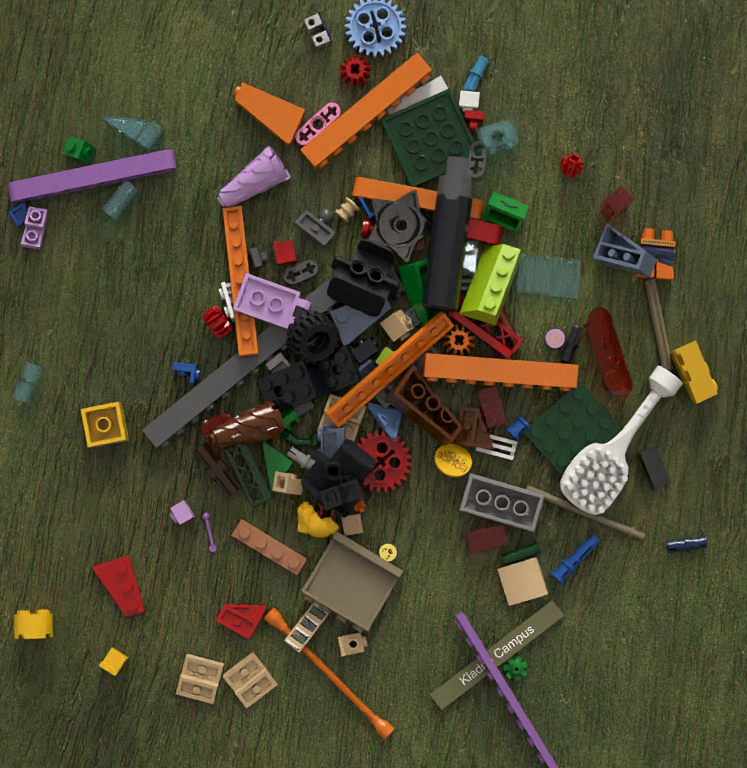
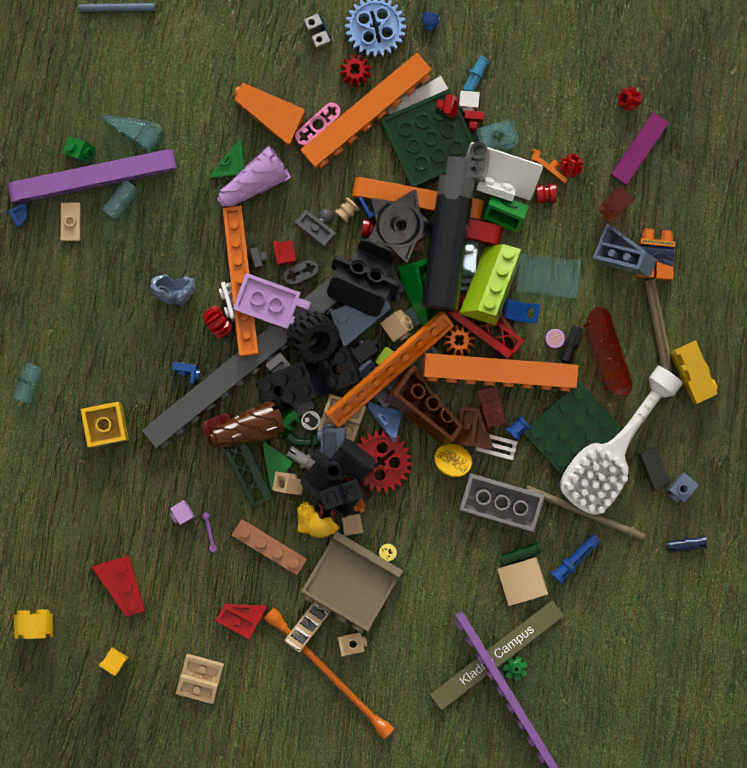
(34, 228): lavender slope -> none
(70, 221): none -> tan plate
(117, 7): none -> sand blue bar
(172, 291): none -> sand blue hair
(217, 469): dark brown piece -> none
(231, 164): none -> green tile
(249, 679): tan slope -> none
(310, 420): none -> tile
(430, 20): none -> blue plate
(449, 106): none -> red tile
(486, 538): clear red brick -> none
(508, 175): none -> white bracket
(518, 311): none -> blue bracket
(544, 194): none -> red wheel
(551, 169): none -> orange piece
(629, 98): none -> red gear
(639, 148): none -> magenta tile
(688, 485): none -> sand blue brick

